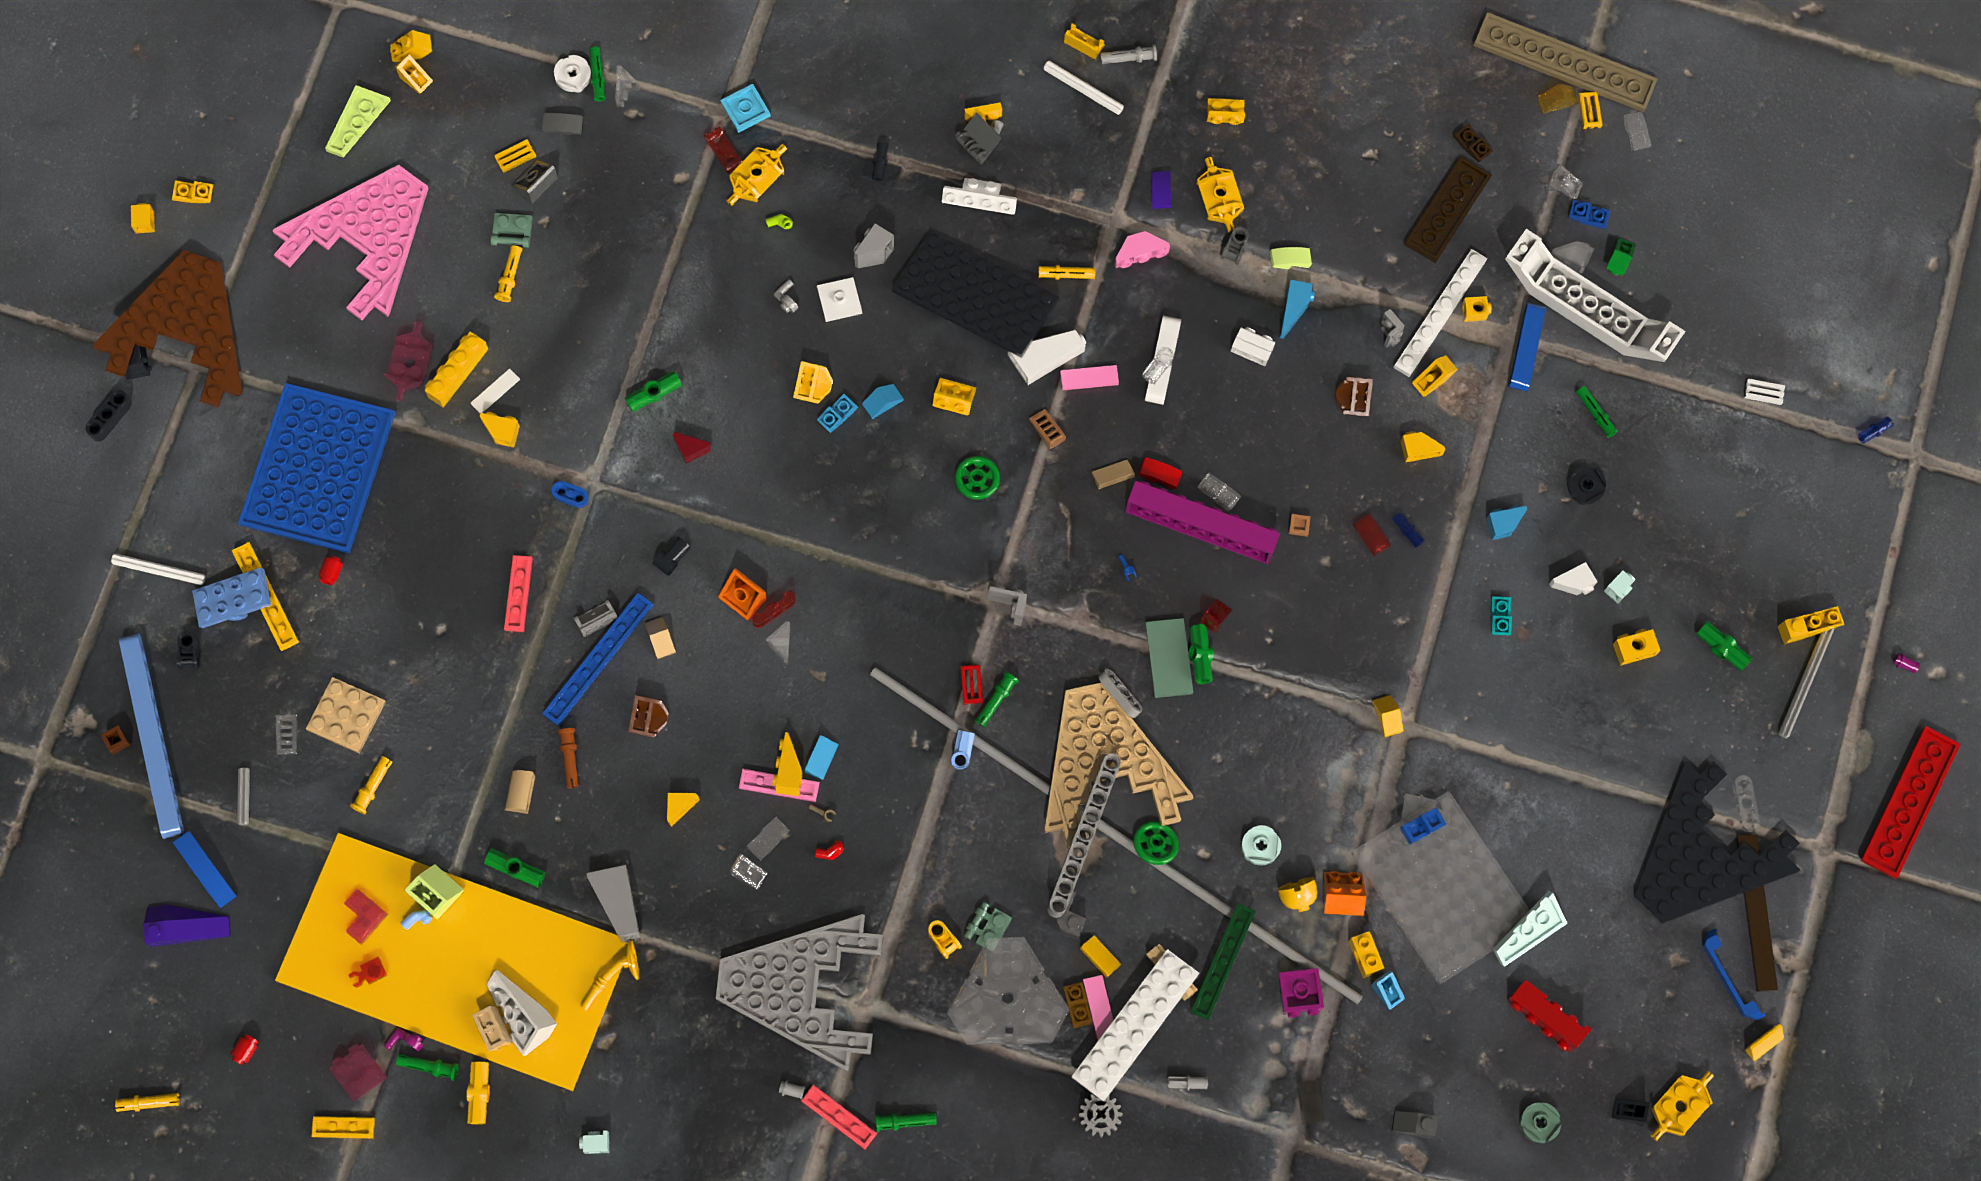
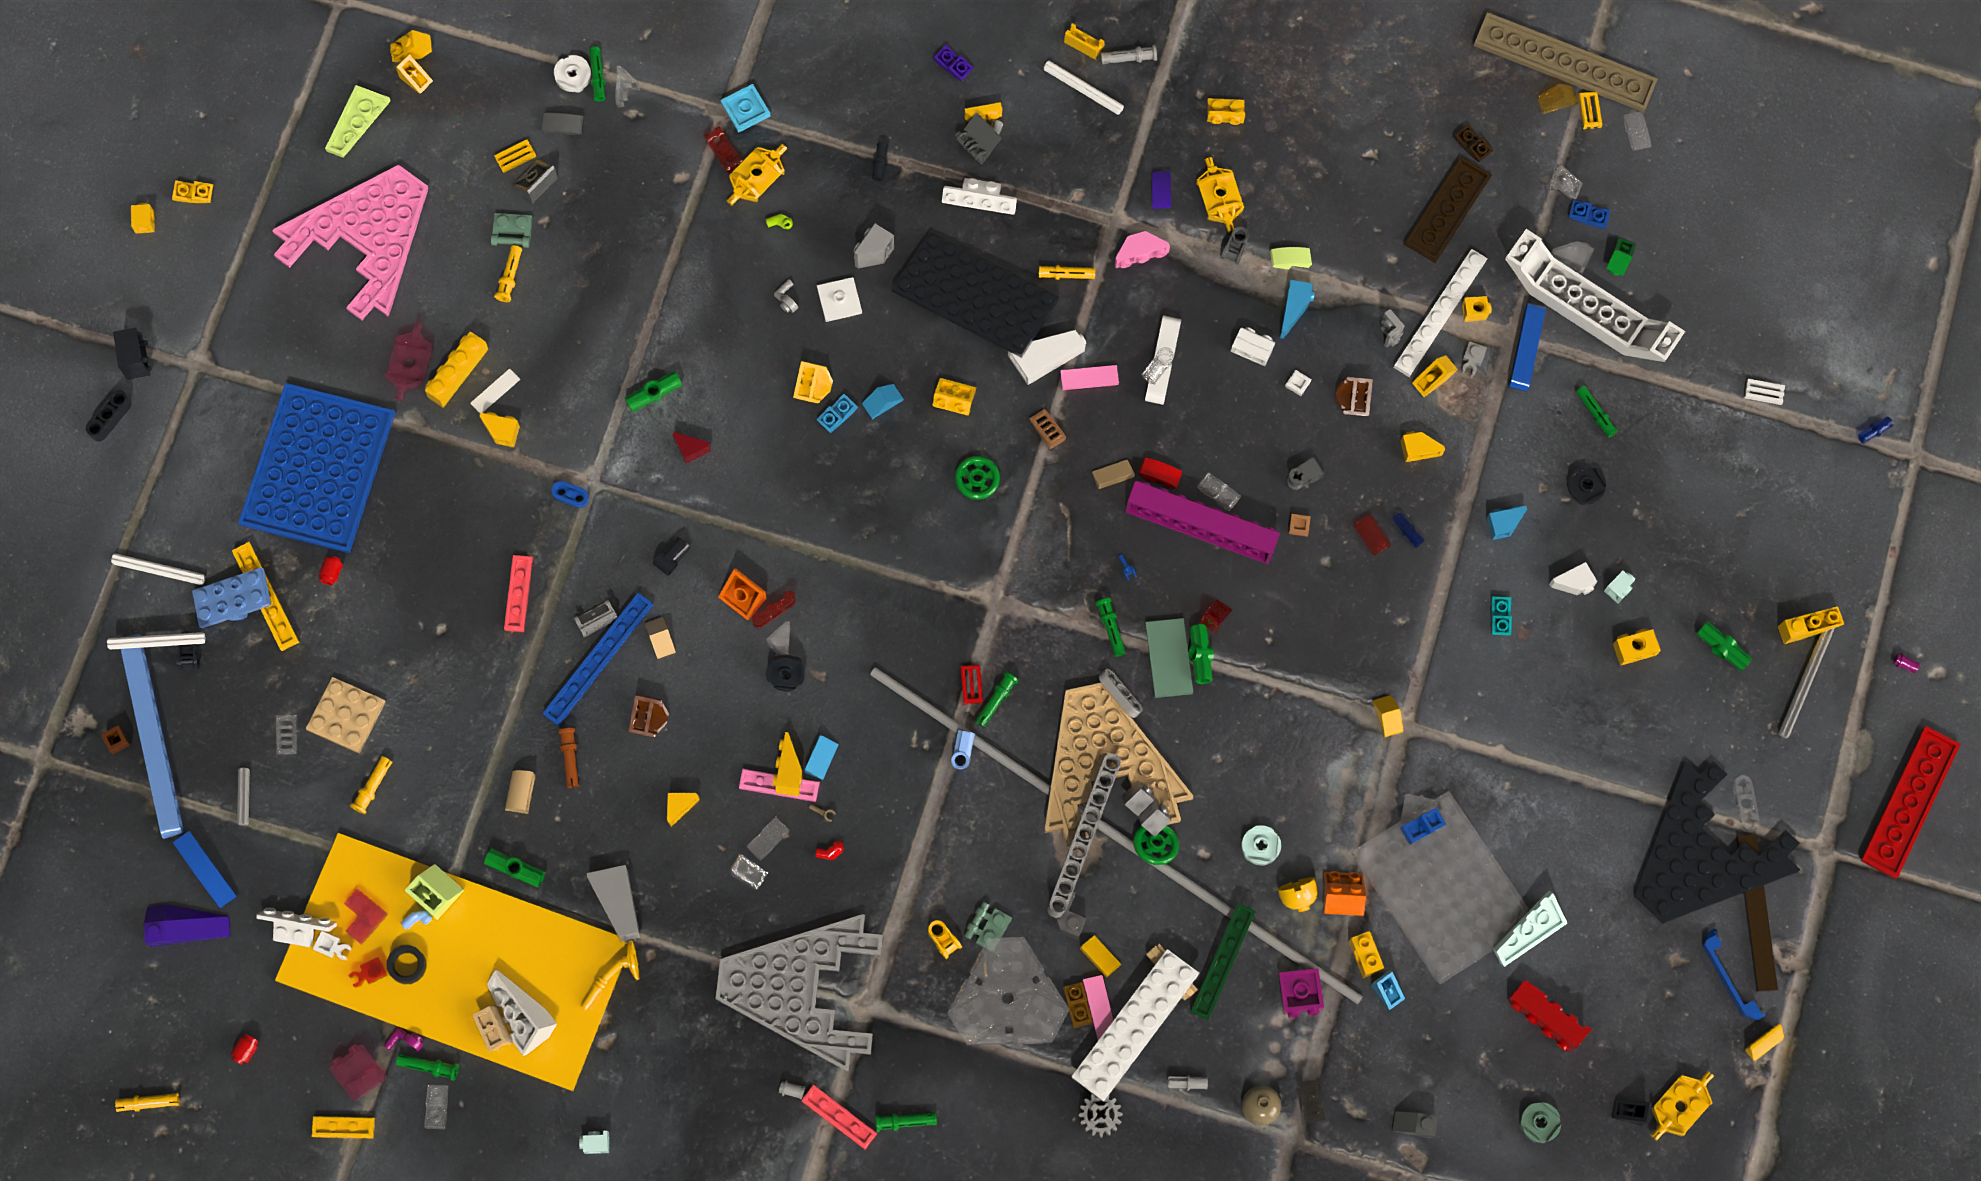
(156, 640): none -> white axle
(188, 306): reddish brown wing -> none
(295, 928): none -> white bracket
(328, 945): none -> white plate
(406, 979): none -> black tyre
(436, 1107): none -> clear slope
(478, 1093): yellow piece -> none
(785, 662): none -> black plate
(954, 65): none -> dark purple slope
(1015, 597): light grey bracket -> none
(1105, 618): none -> green pin
(1147, 807): none -> flat silver brick
(1261, 1105): none -> dark tan cylinder
(1298, 383): none -> white tile
(1306, 472): none -> dark grey piece
(1473, 356): none -> light grey plate

